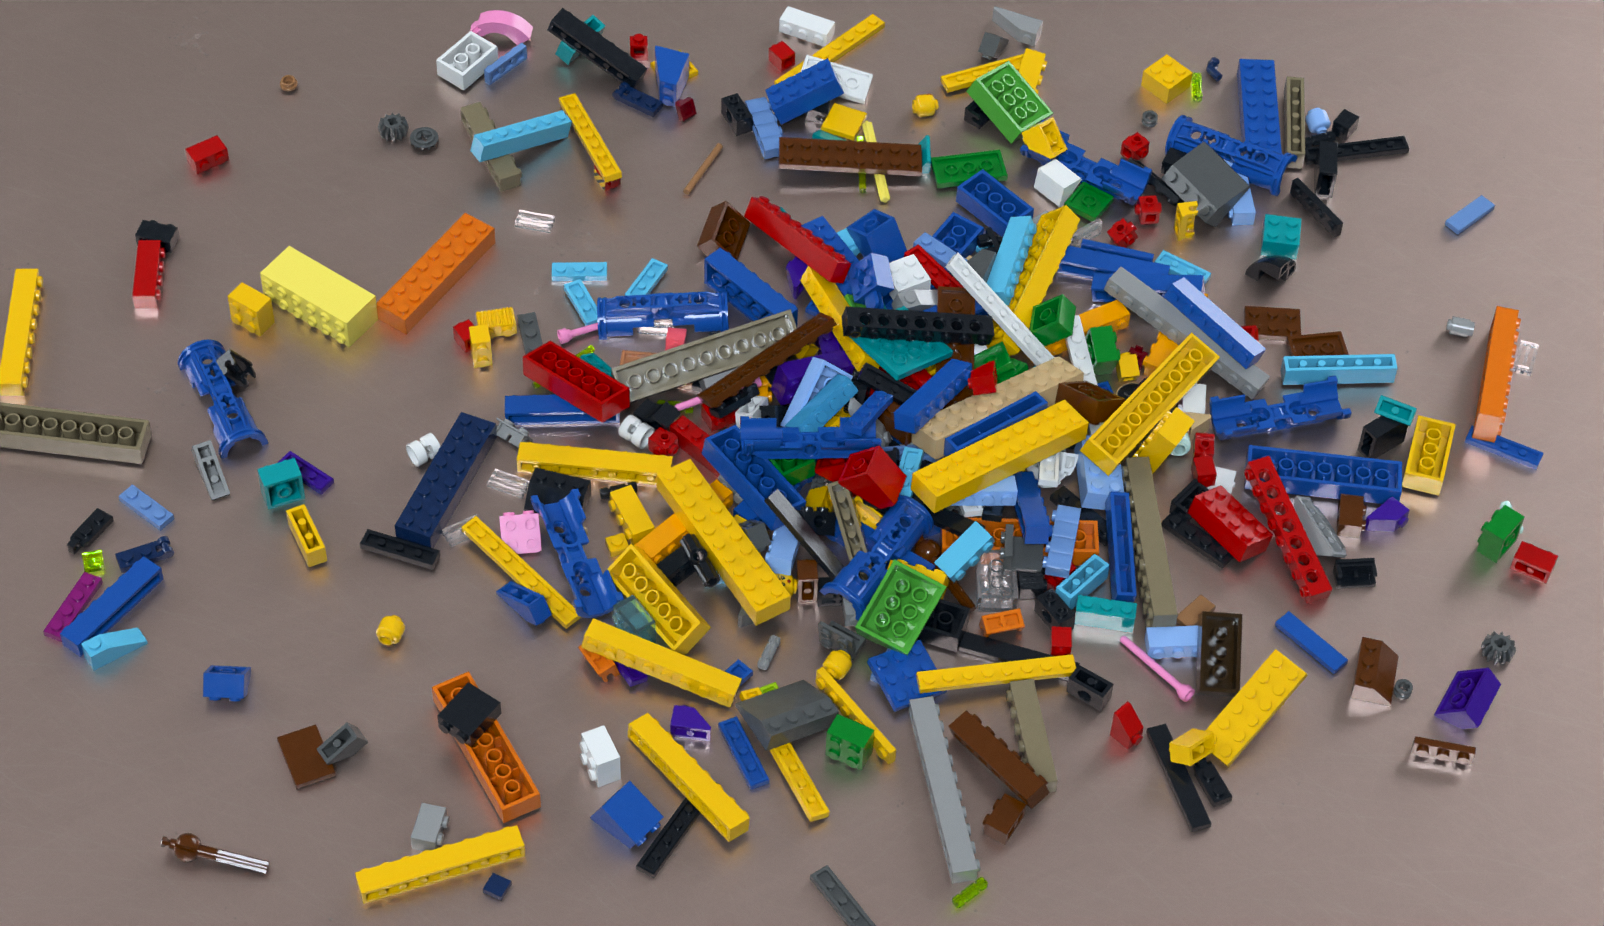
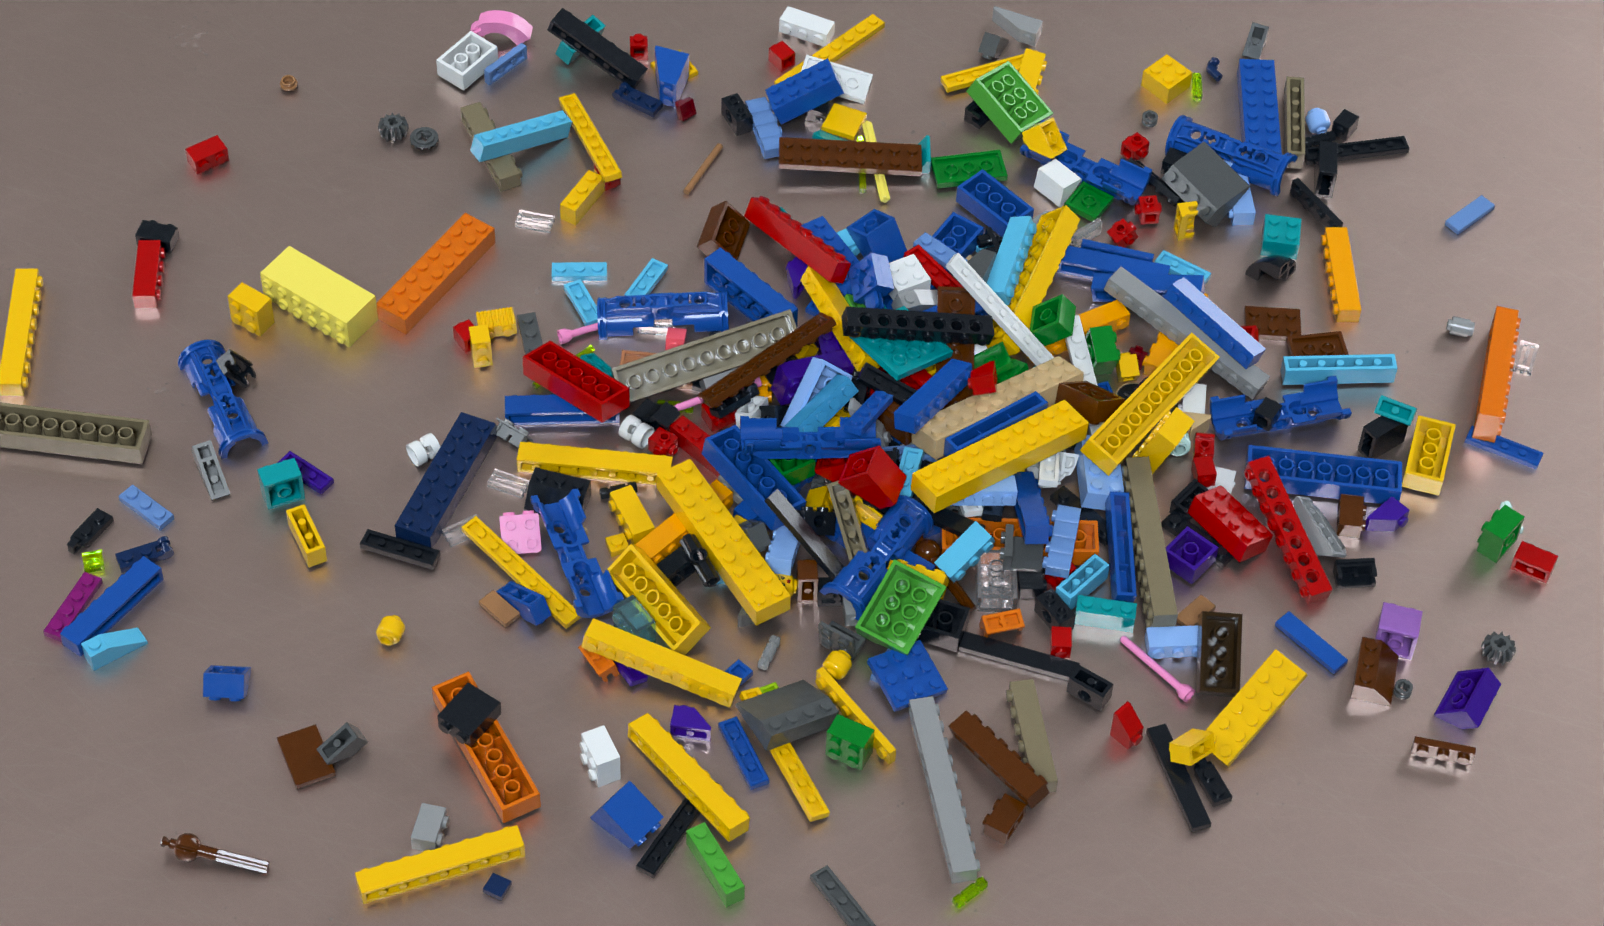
(499, 608): none -> medium nougat tile
(582, 197): none -> yellow brick
(715, 864): none -> bright green brick
(924, 105): yellow head -> none
(995, 673): yellow plate -> none
(1190, 555): none -> dark purple brick
(1256, 41): none -> dark grey slope
(1267, 414): none -> black brick
(1341, 274): none -> light orange brick
(1399, 628): none -> medium lavender slope

